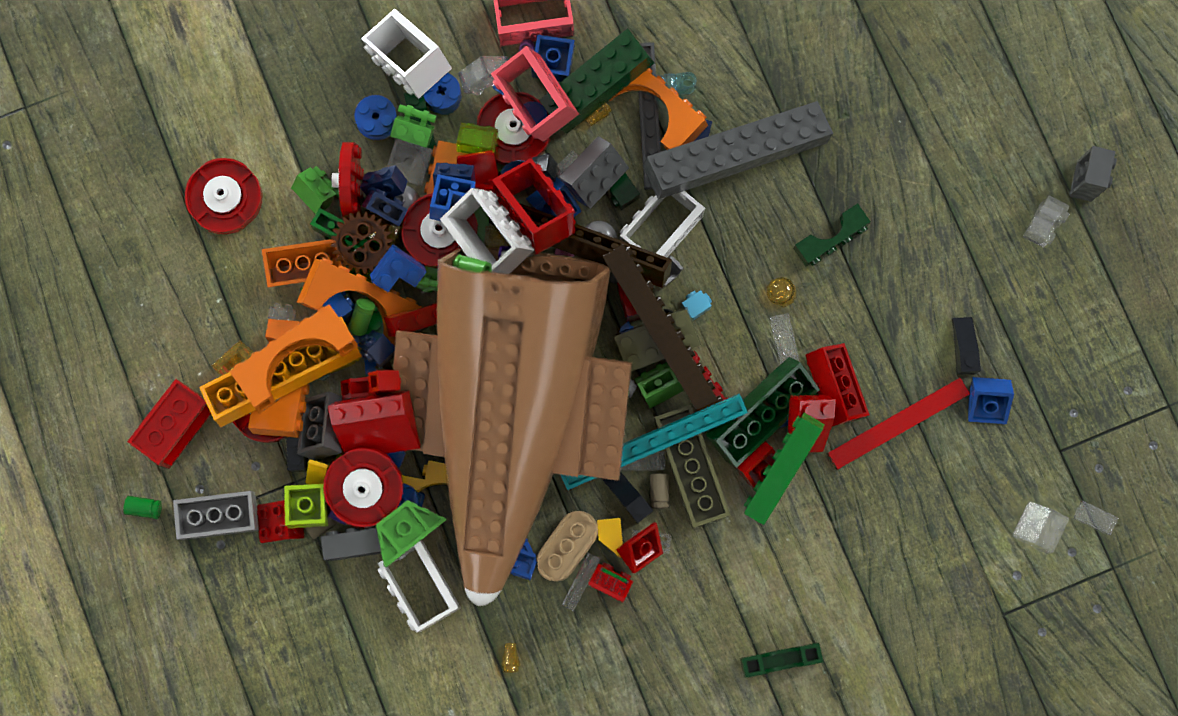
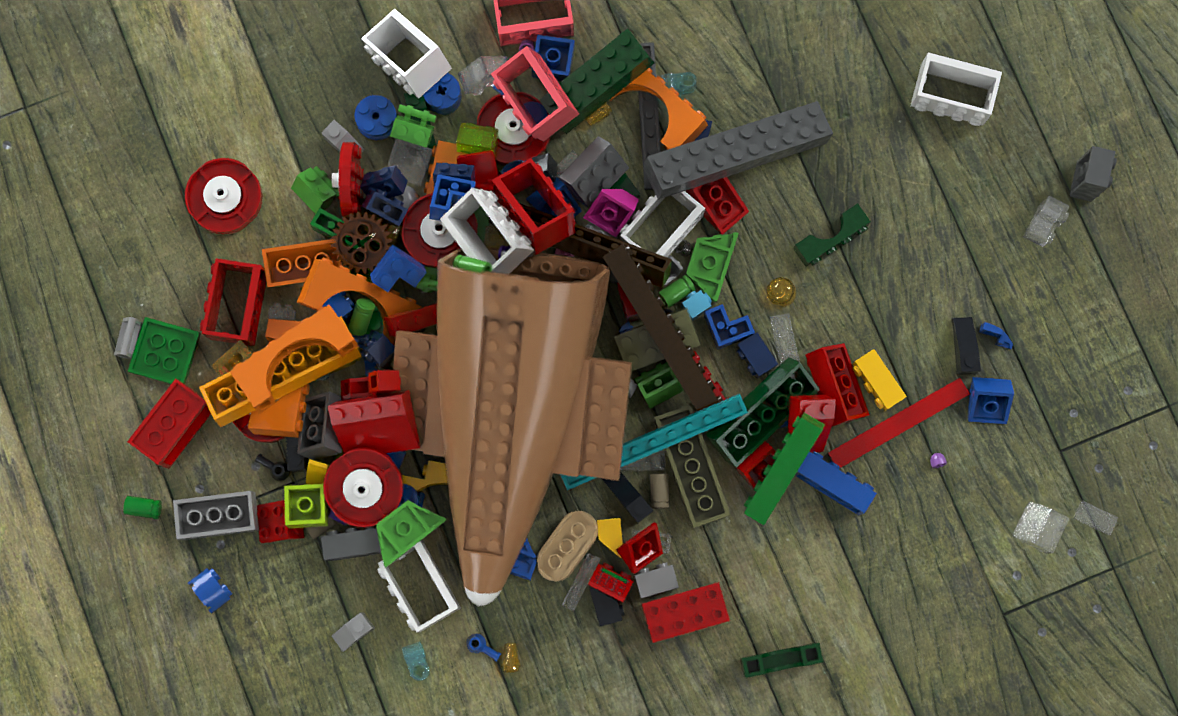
(128, 337): none -> light grey tile
(164, 351): none -> green plate
(210, 590): none -> blue brick
(253, 305): none -> red hose
(273, 466): none -> black bar
(336, 135): none -> light grey slope
(353, 631): none -> light grey slope
(415, 657): none -> clear light blue piece
(482, 647): none -> blue bar
(606, 608): none -> black slope
(611, 210): none -> dark pink slope
(656, 581): none -> light grey brick
(676, 291): none -> bright green piece
(684, 248): none -> clear smoke hinge
(685, 612): none -> red hose
(710, 263): none -> bright green wing
(721, 203): none -> red slope
(726, 332): none -> blue brick
(756, 355): none -> dark blue brick
(836, 484): none -> blue brick
(878, 380): none -> yellow brick
(938, 460): none -> medium lavender hinge
(960, 72): none -> white hose
(1002, 338): none -> blue slope

